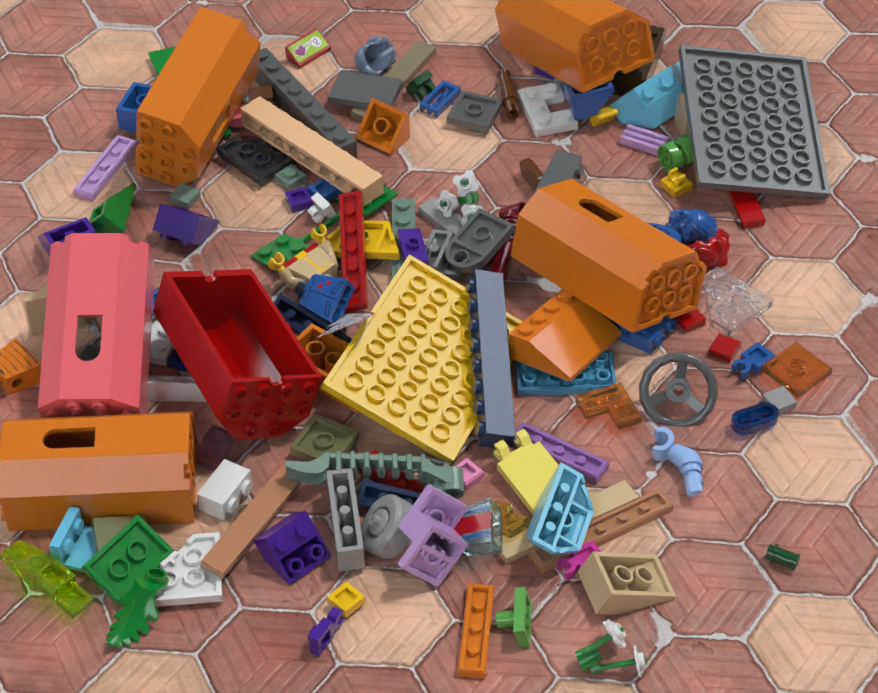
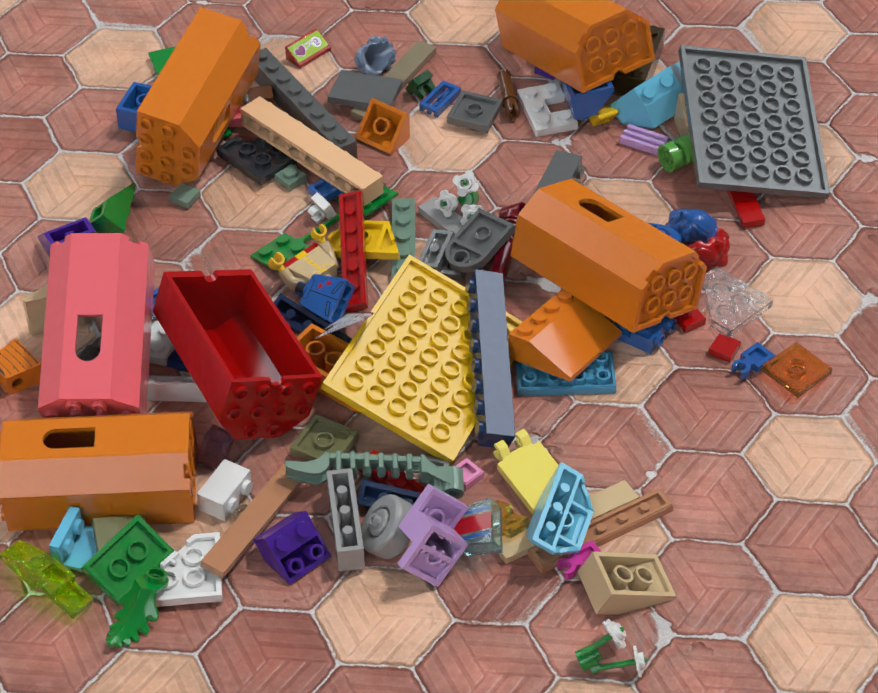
(105, 168): lavender tile -> none
(183, 225): dark purple slope -> none
(299, 199): dark purple tile -> none
(323, 633): dark purple plate -> none
(346, 599): yellow plate -> none
(412, 243): dark purple plate -> none
(476, 631): orange tile -> none
(518, 618): bright green tile -> none
(530, 172): reddish brown tile -> none
(584, 462): medium lavender tile -> none
(610, 400): clear orange plate -> none
(676, 183): yellow tile -> none
(678, 380): dark grey piece -> none
(683, 457): light blue piece -> none
(754, 418): clear blue plate -> none
(781, 399): light grey tile -> none
(782, 556): dark green pin -> none

